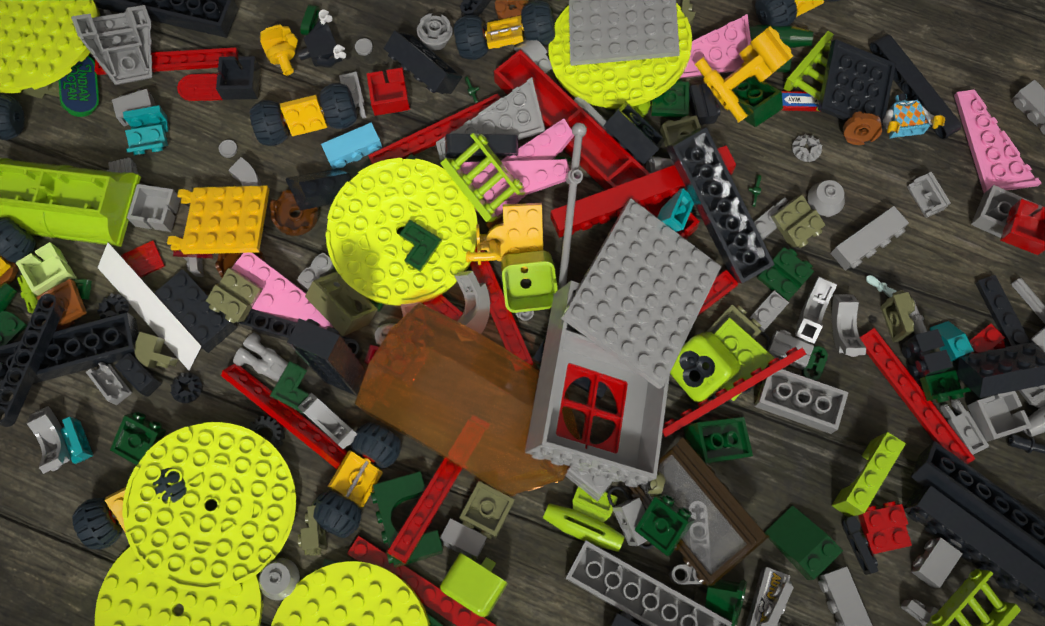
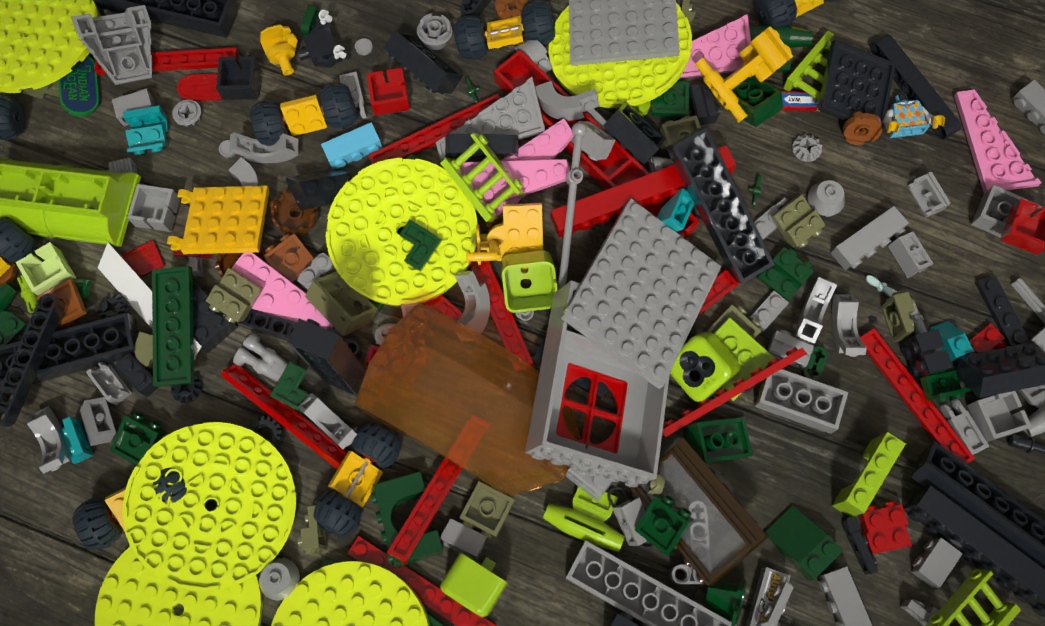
(97, 421): none -> light grey brick
(172, 326): none -> dark green plate
(182, 108): none -> light grey gear
(253, 151): none -> light grey arch
(289, 257): none -> dark orange plate
(565, 107): none -> light grey arch
(596, 142): none -> light grey brick
(910, 254): none -> light grey hinge

